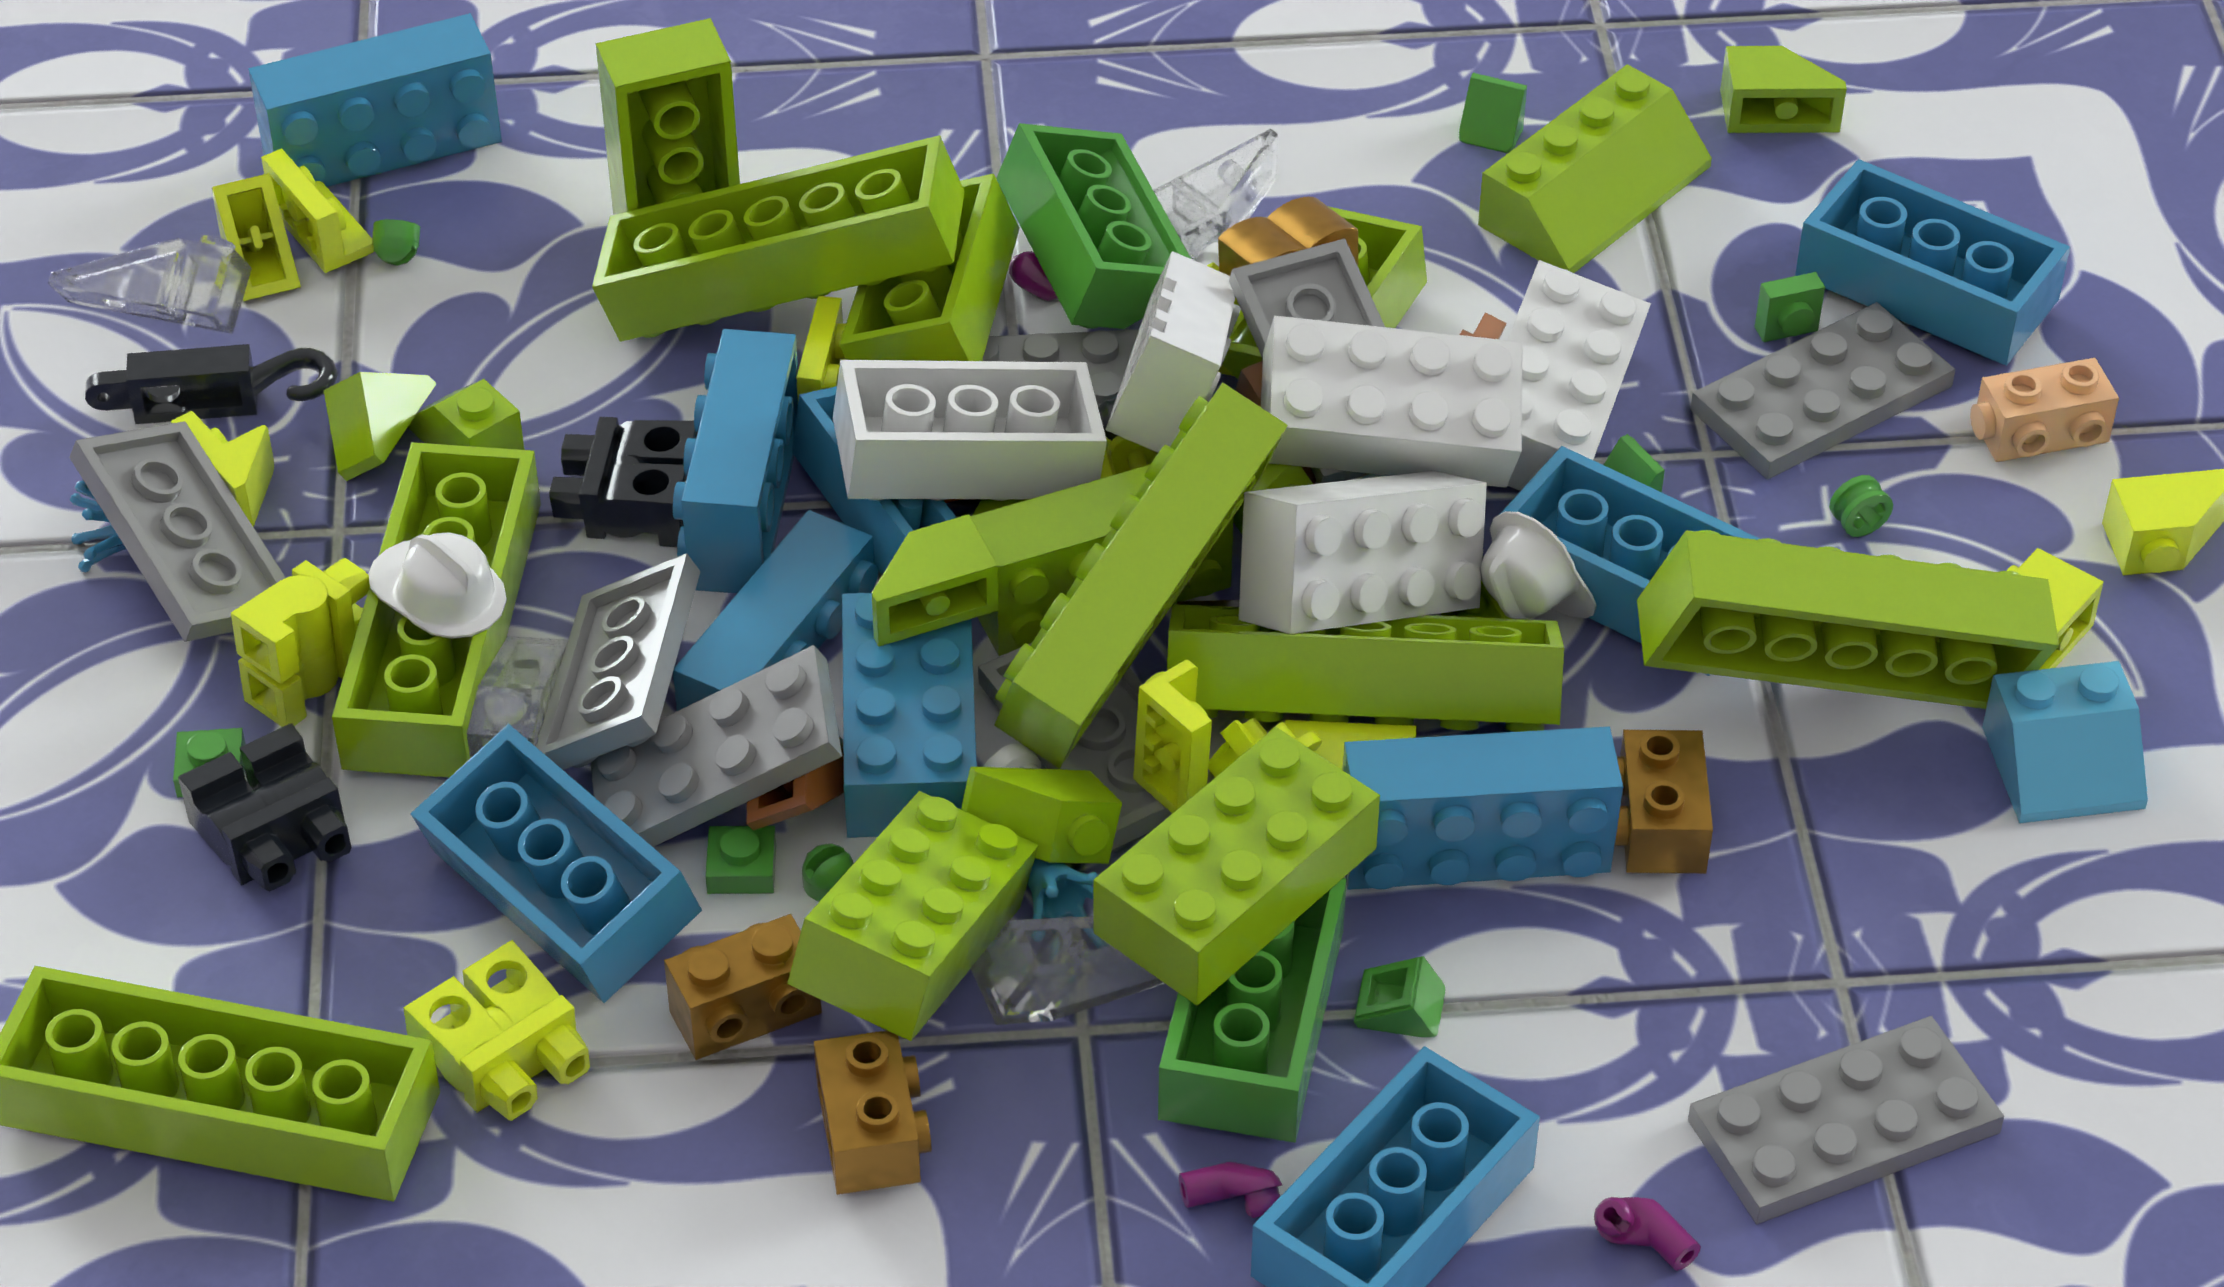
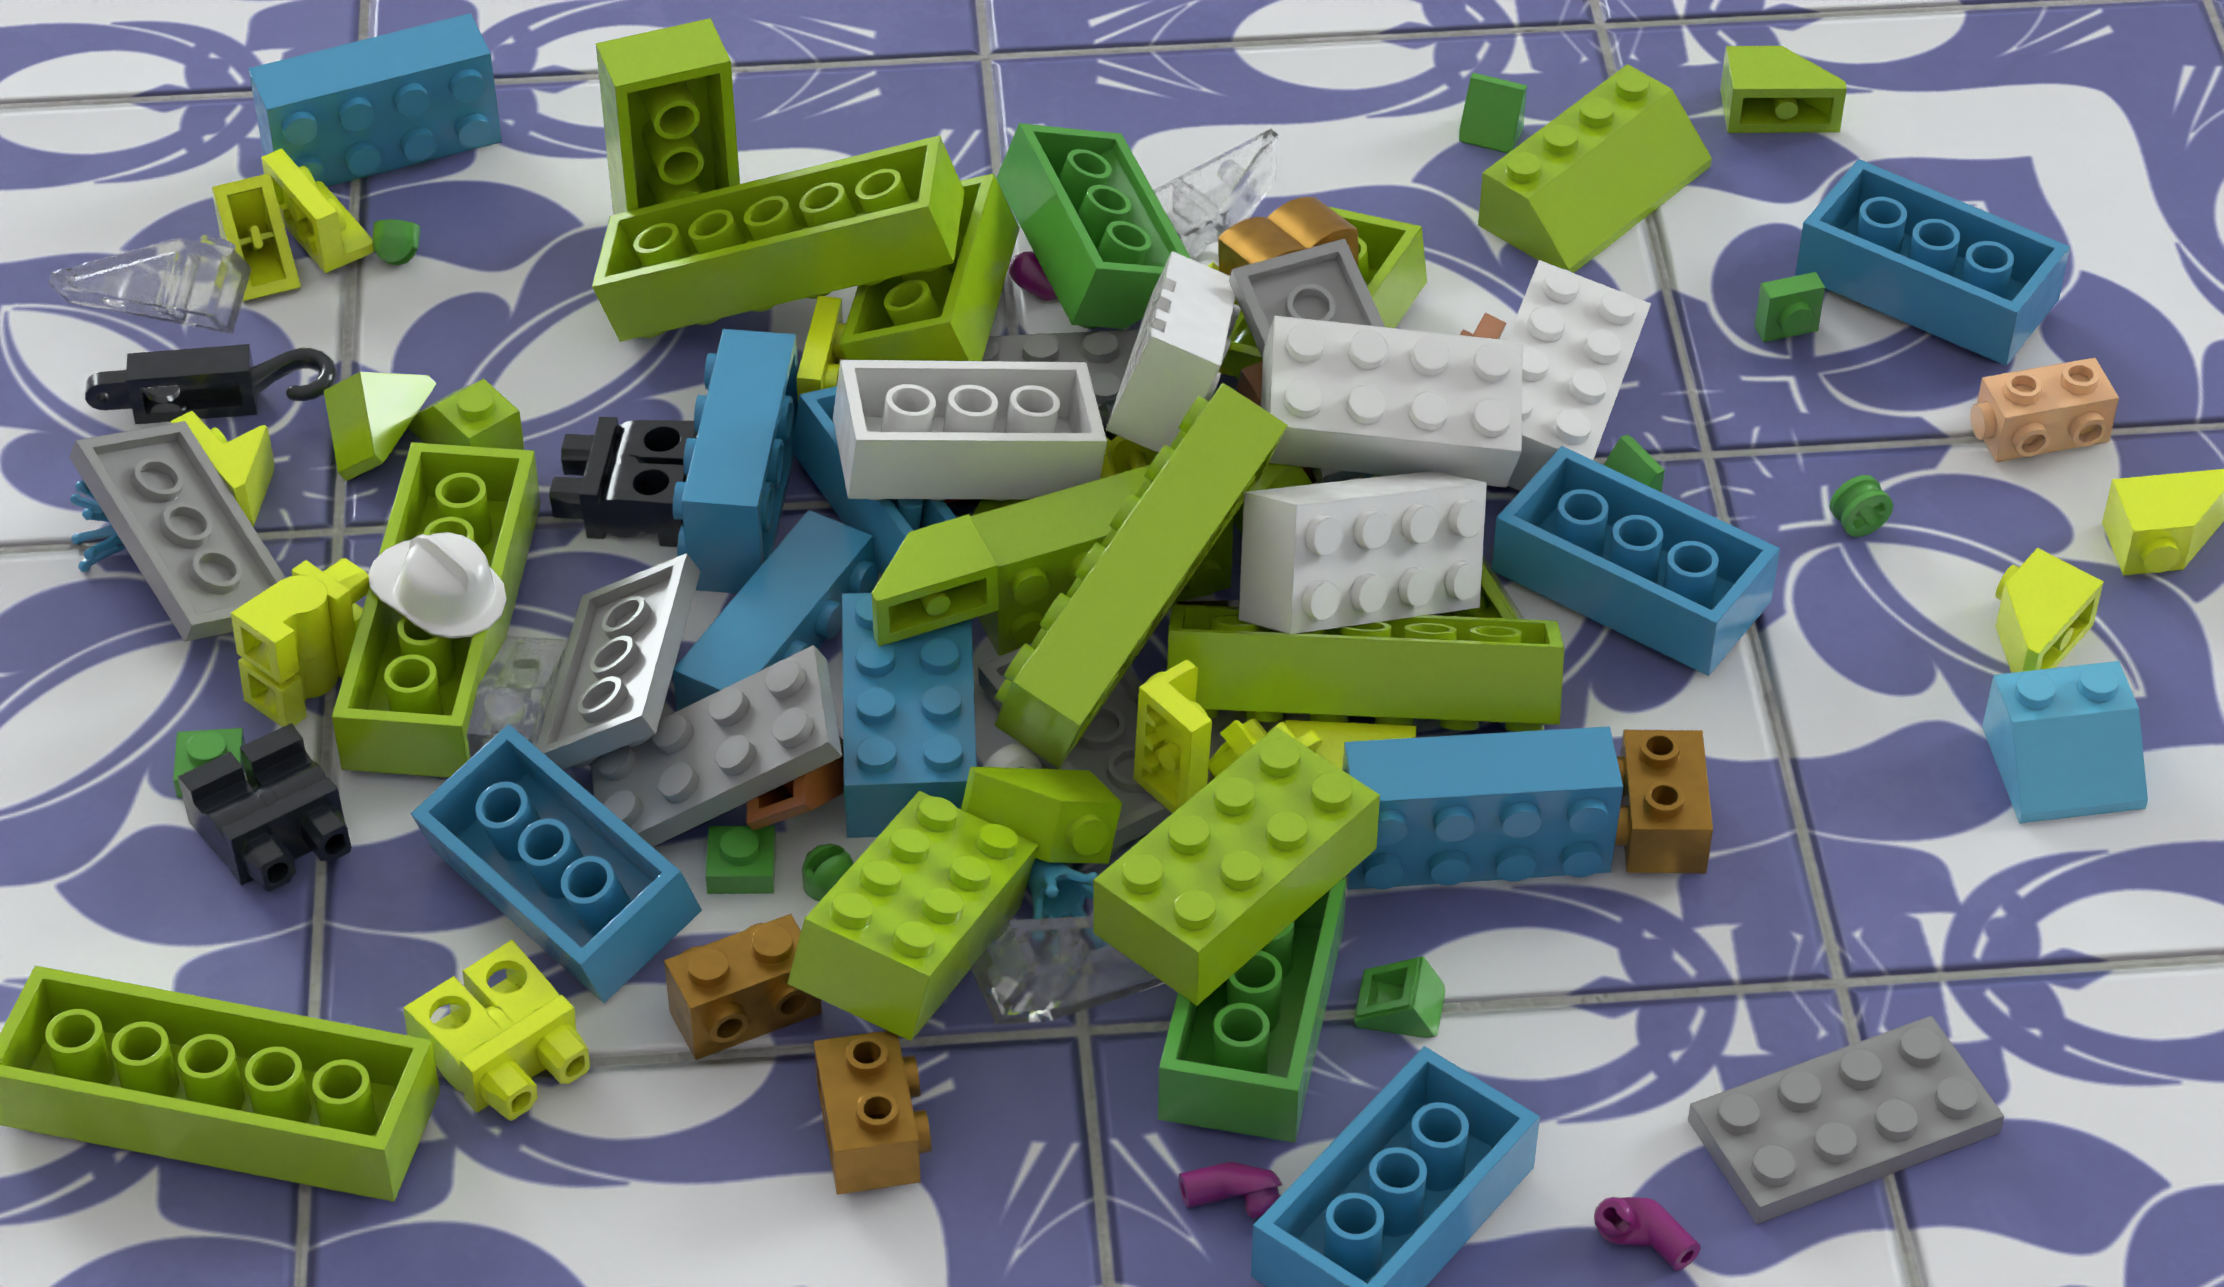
(1532, 571): white piece -> none
(1822, 390): light grey plate -> none
(1842, 619): lime brick -> none

